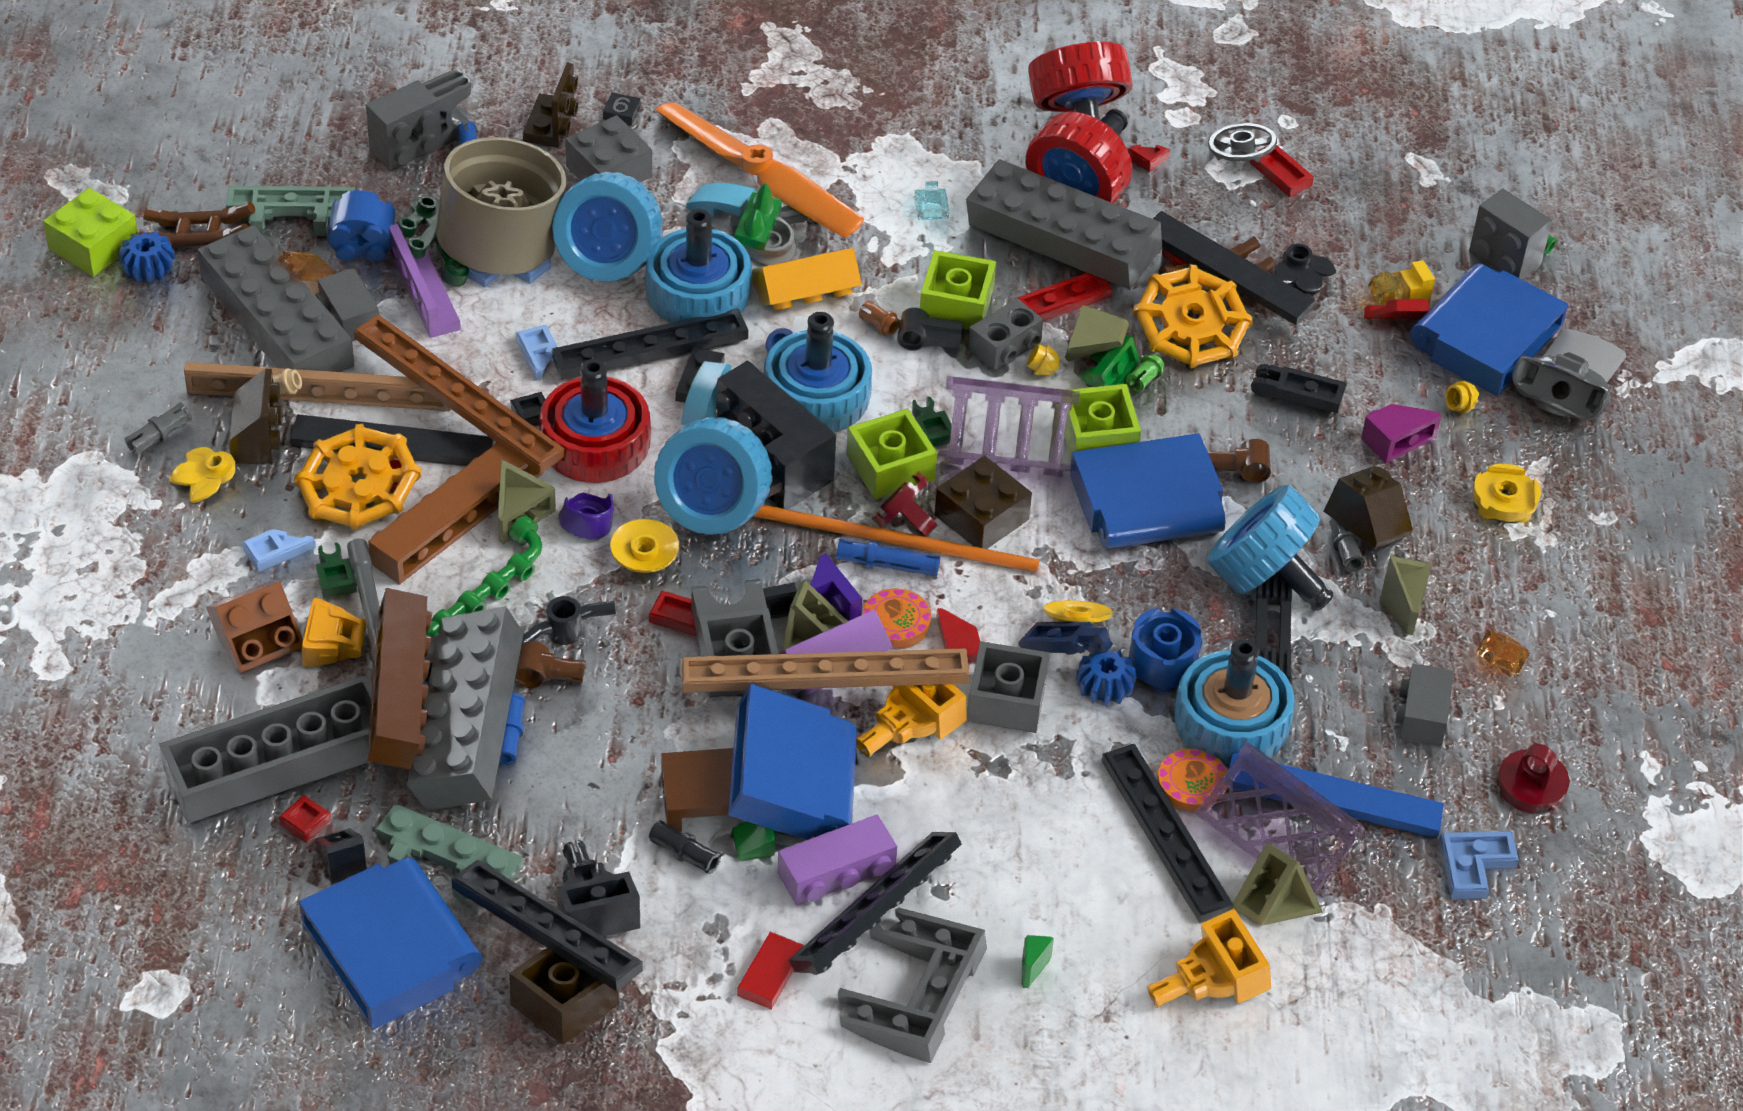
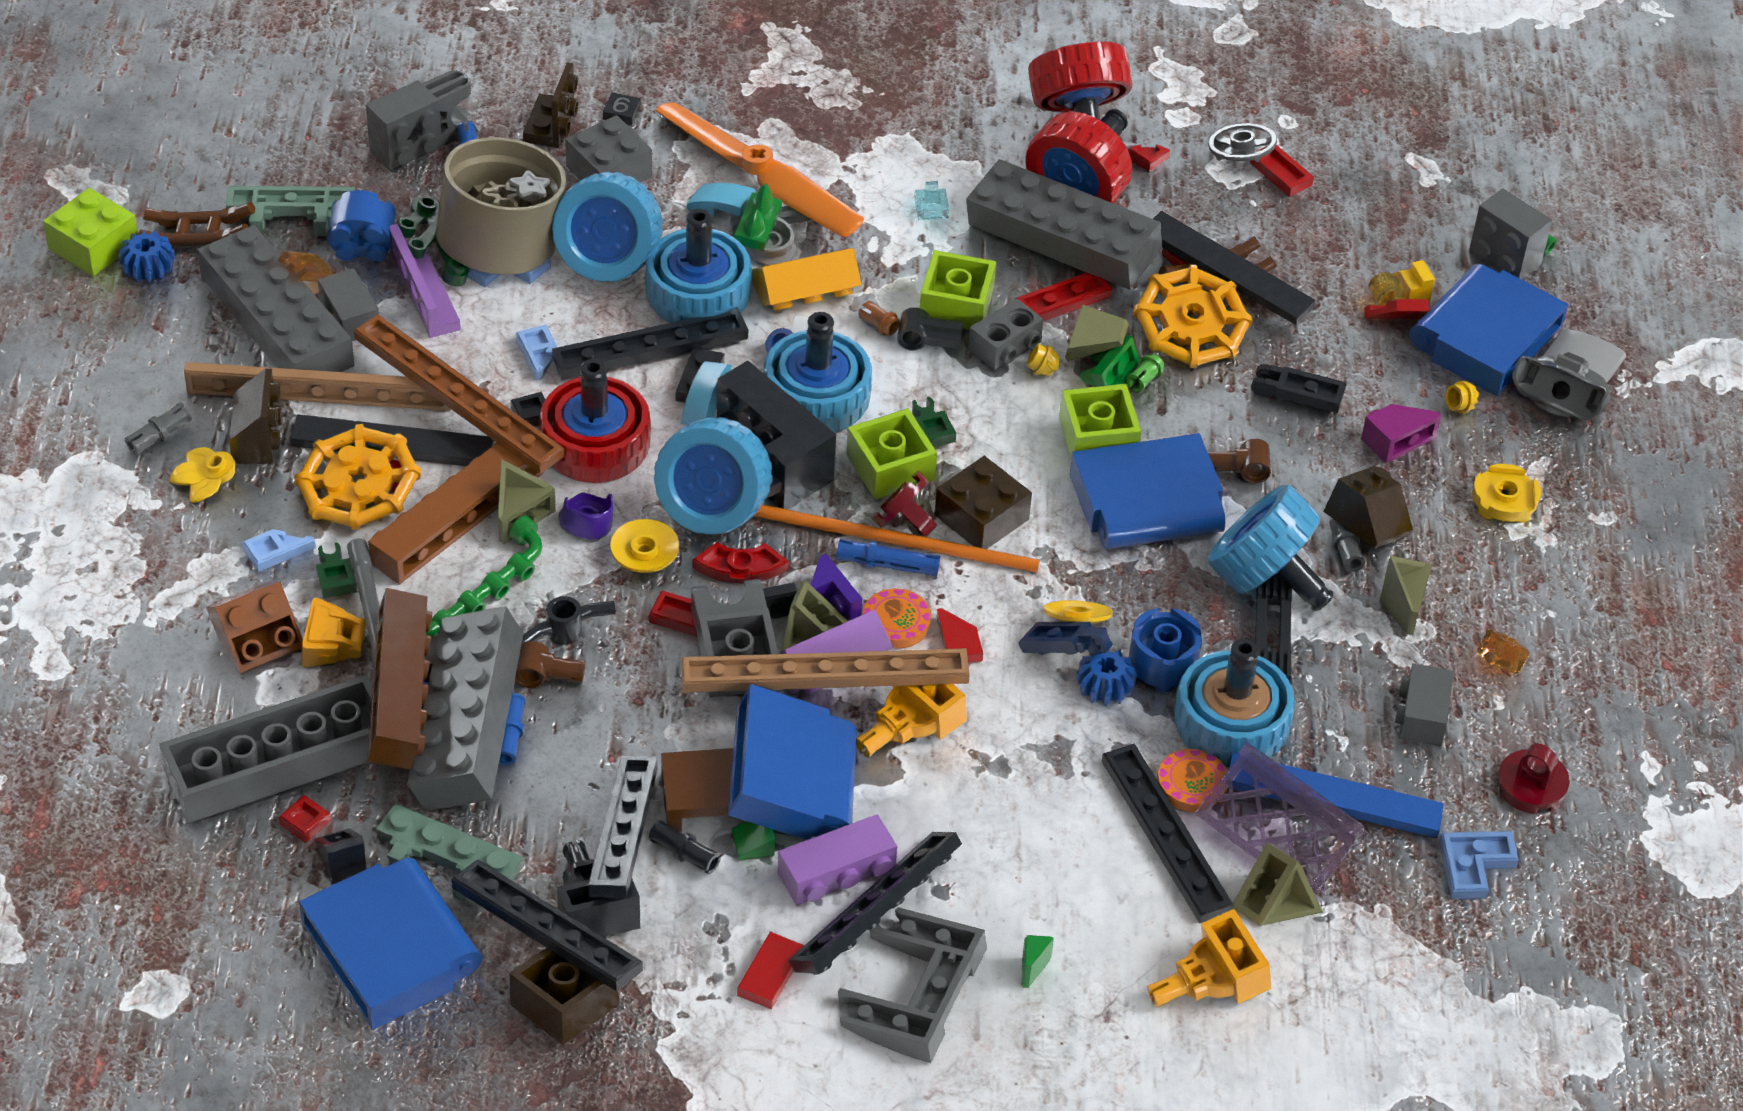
(289, 381): tan pin -> none
(529, 186): none -> light grey plate
(623, 827): none -> plate
(740, 564): none -> red tile
(1008, 687): dark grey brick -> none
(1028, 398): clear purple fence -> none
(1304, 269): black plate -> none

